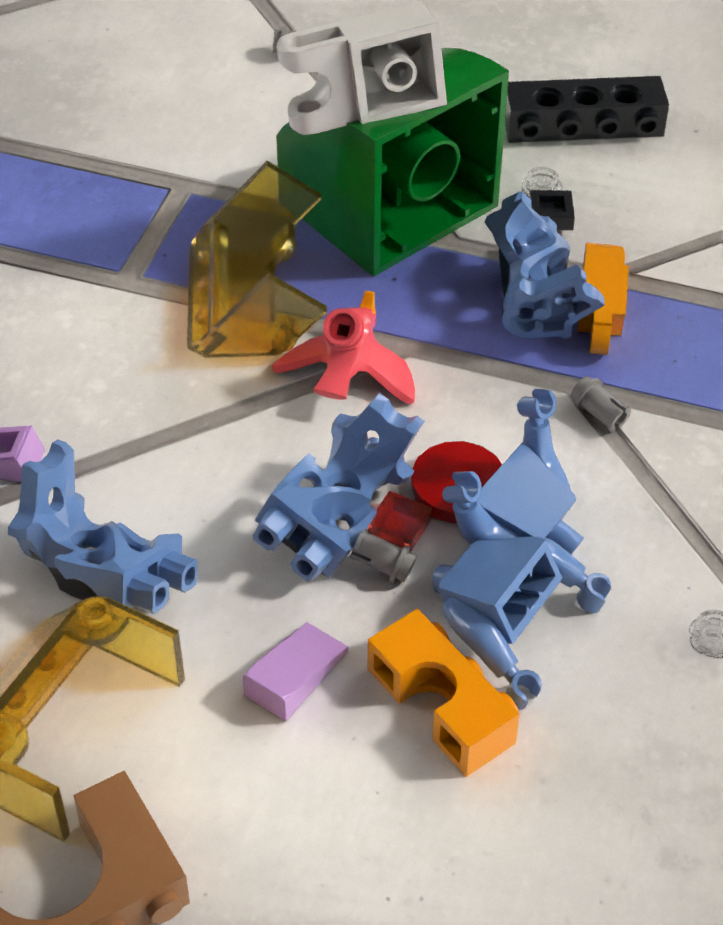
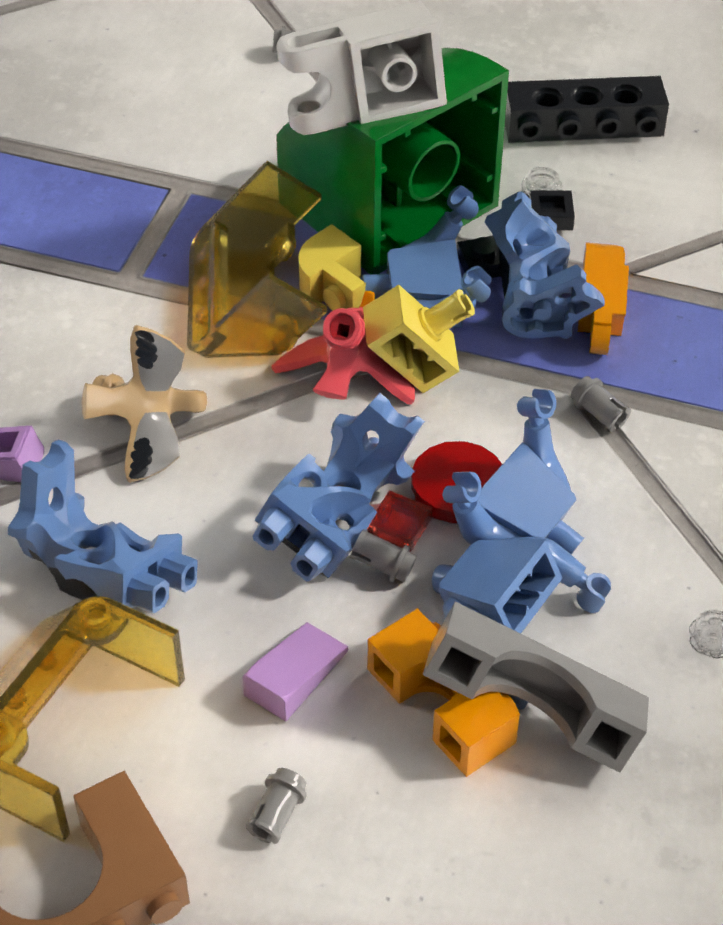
(145, 402): none -> animal
(277, 804): none -> light grey pin
(332, 269): none -> light yellow brick
(414, 337): none -> light yellow brick
(431, 263): none -> medium blue torso
(480, 252): none -> black plate
(590, 708): none -> light grey arch

